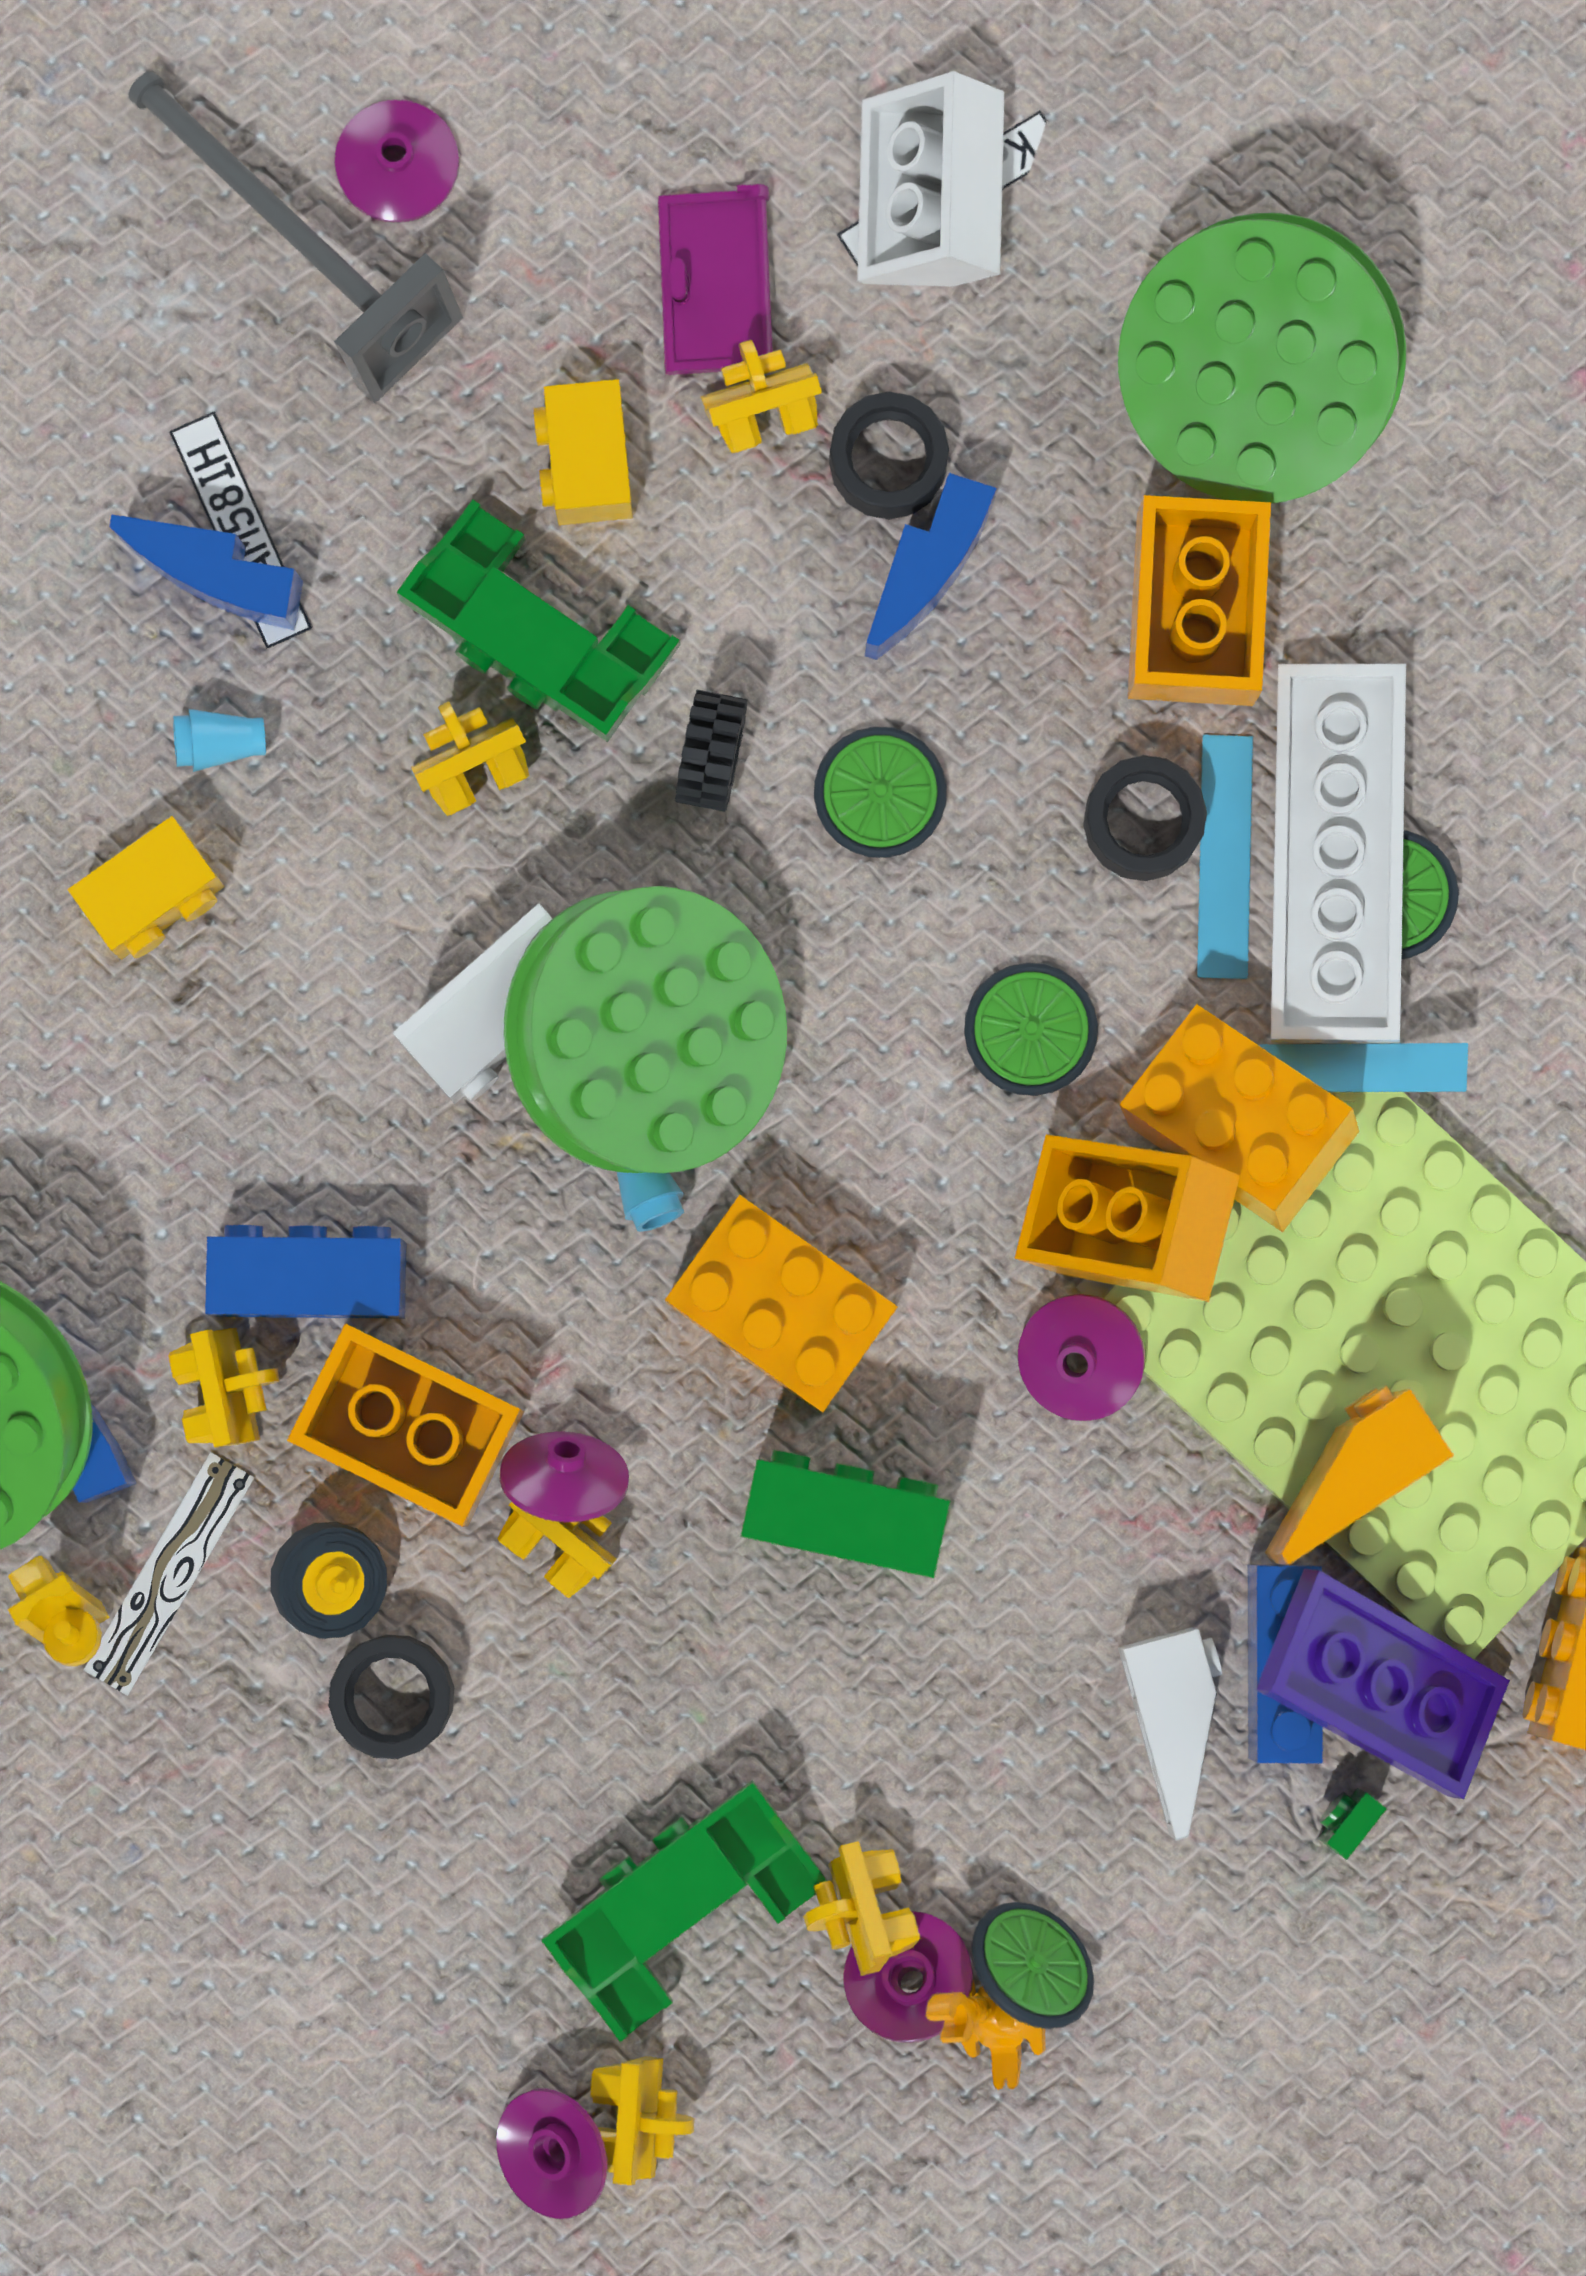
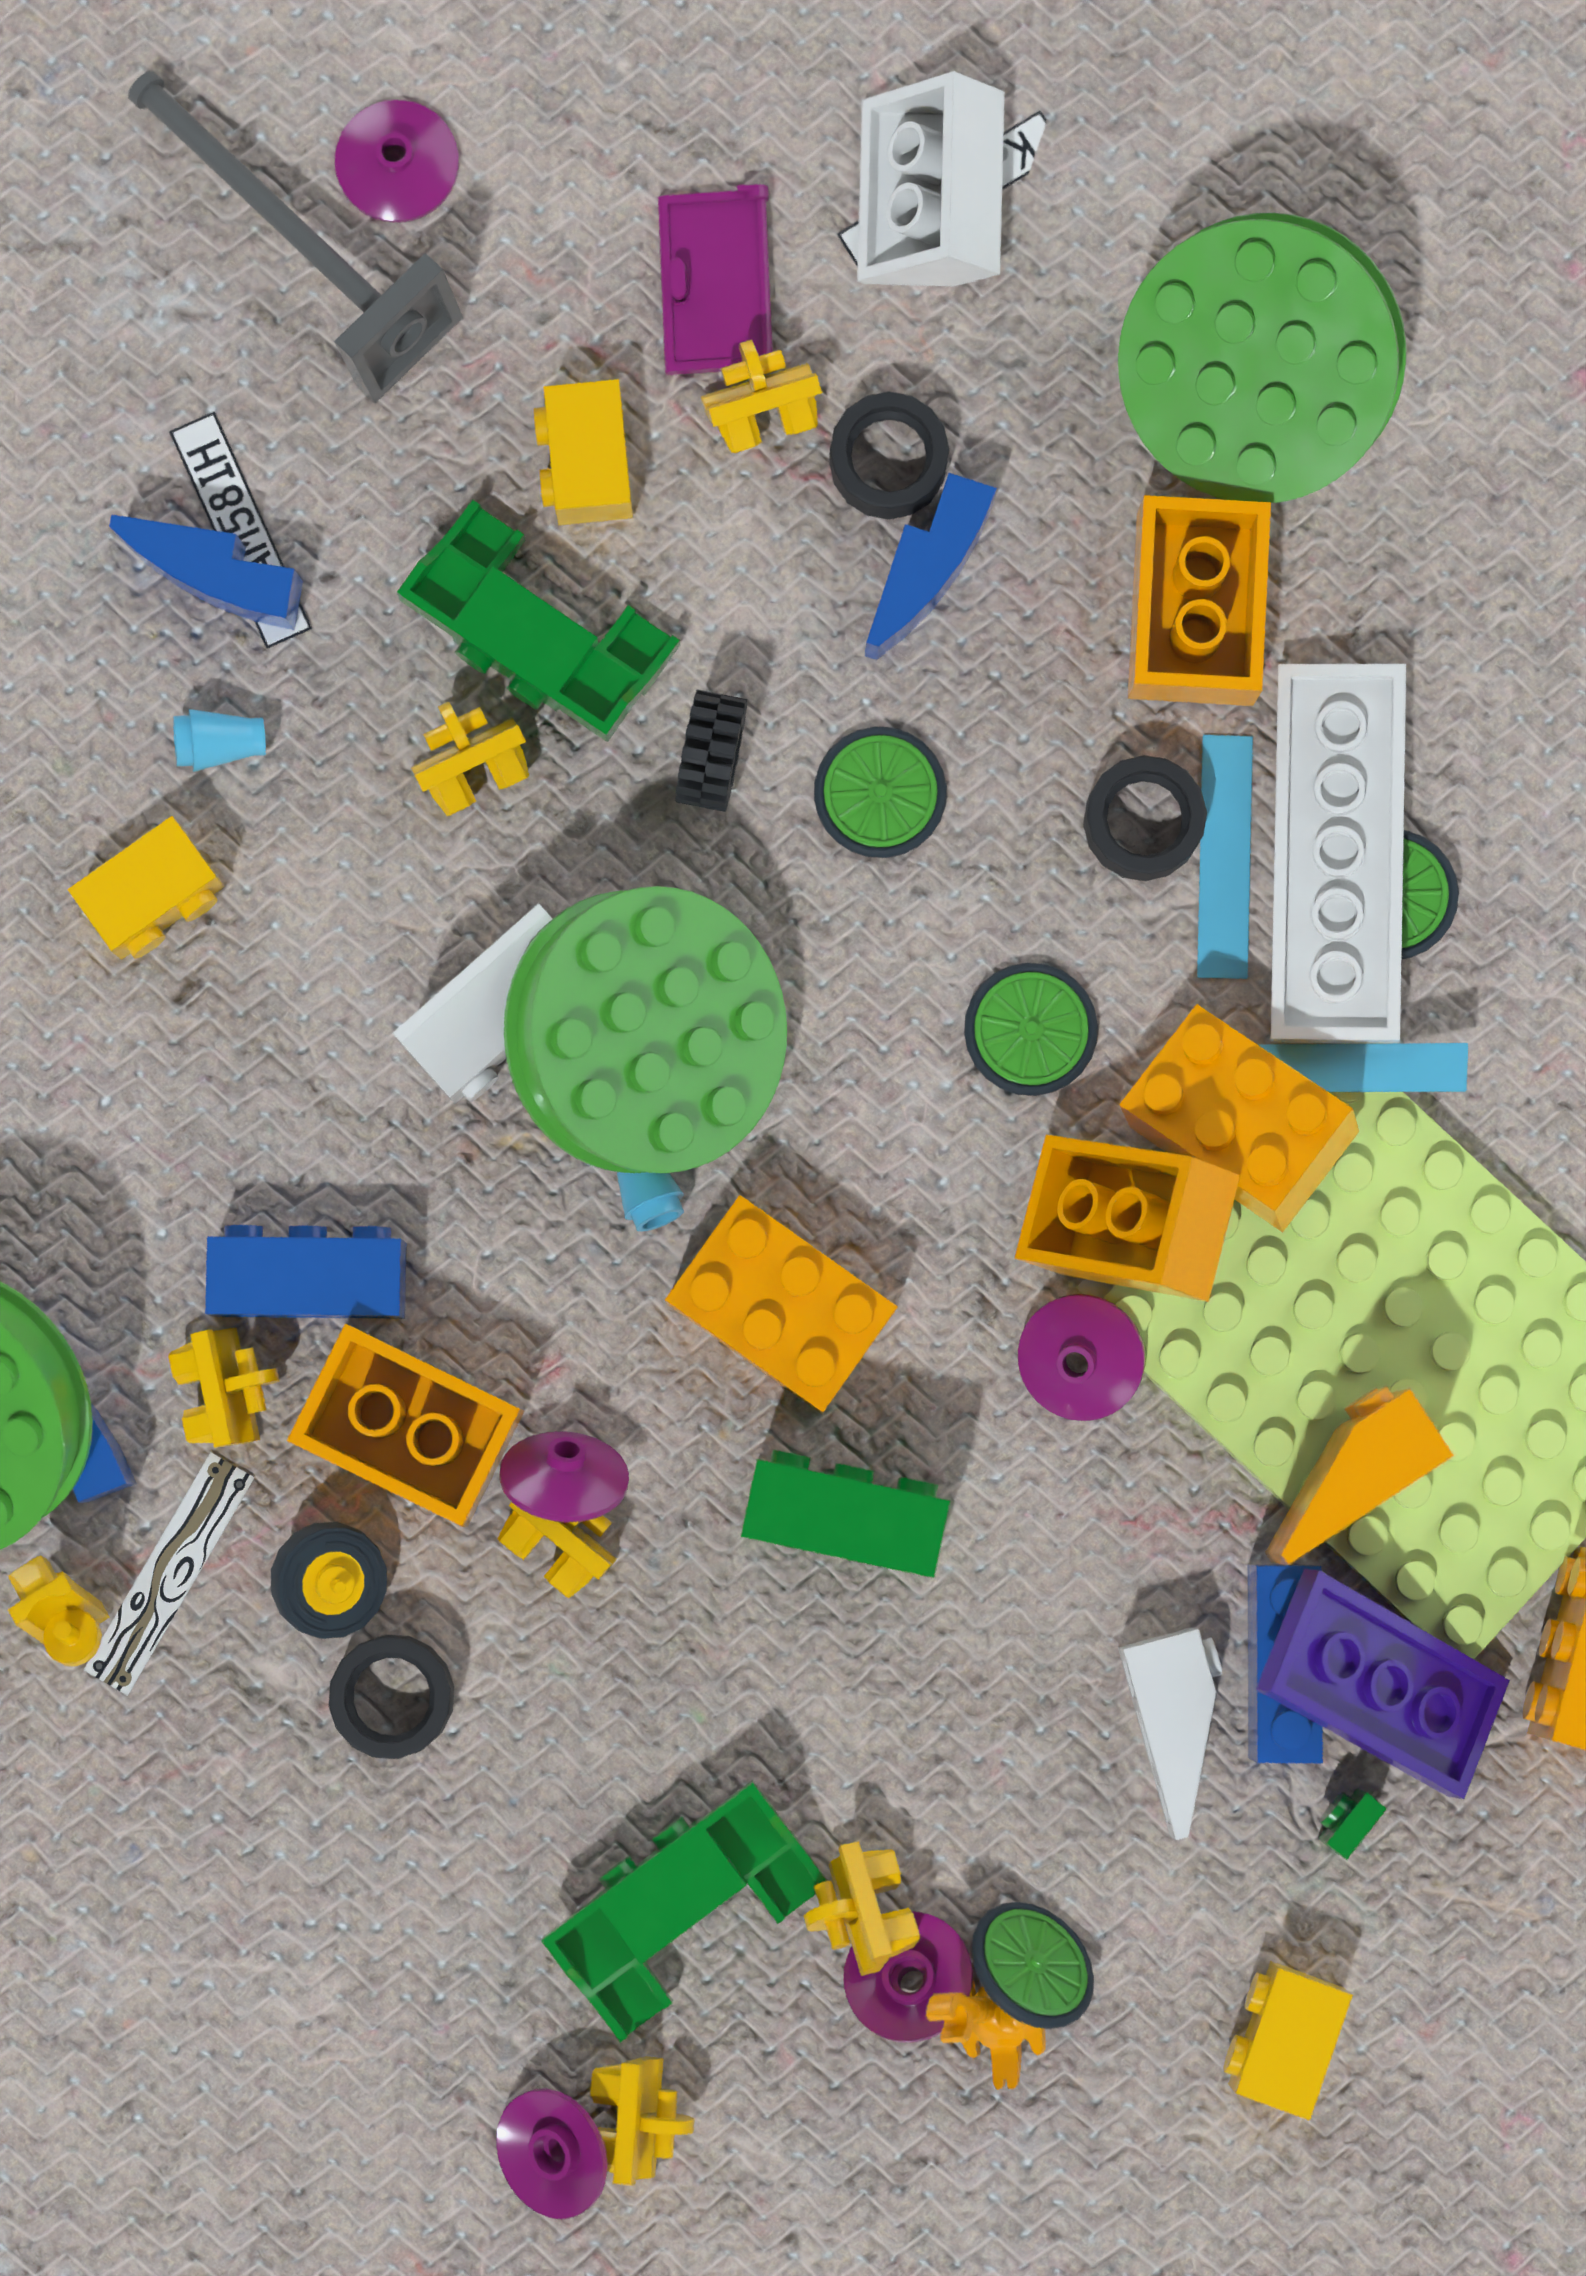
(1287, 2039): none -> yellow brick

